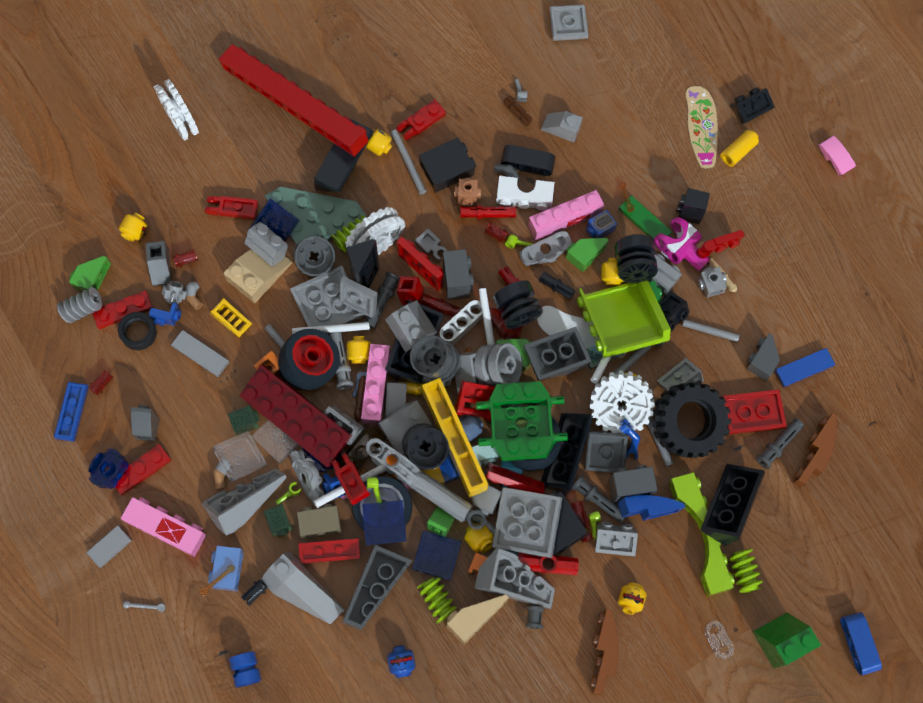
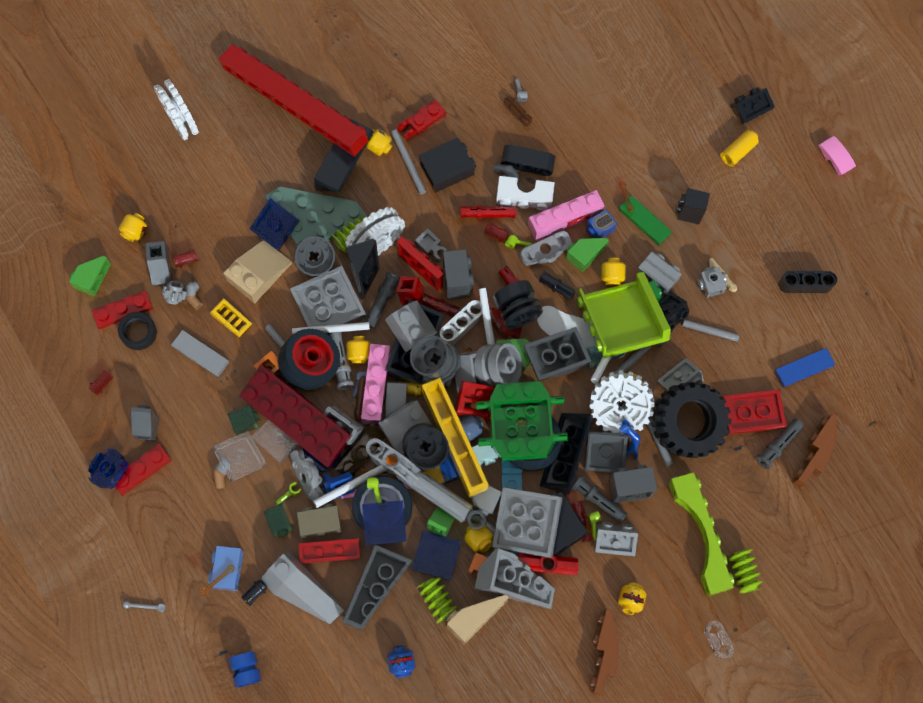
(71, 411): blue tile -> none
(80, 306): light grey piece -> none
(109, 546): light grey tile -> none
(163, 317): blue bracket -> none
(164, 527): bright pink brick -> none
(233, 207): red hinge -> none
(235, 507): light grey wedge -> none
(266, 244): light grey brick -> none
(351, 480): red hinge -> none
(358, 297): light grey plate -> none
(467, 192): nougat brick -> none
(513, 480): red plate -> none
(534, 617): dark grey bush -> none
(563, 125): light grey slope -> none
(568, 22): light grey plate -> none
(636, 258): black wheel -> none
(648, 506): blue slope -> none
(682, 247): dark pink connector -> none
(702, 125): tan sticker -> none
(720, 244): red hinge -> none
(732, 503): black slope -> none
(765, 359): dark grey slope -> none
(786, 640): green slope -> none
(800, 286): none -> black beam
(861, 643): blue beam -> none

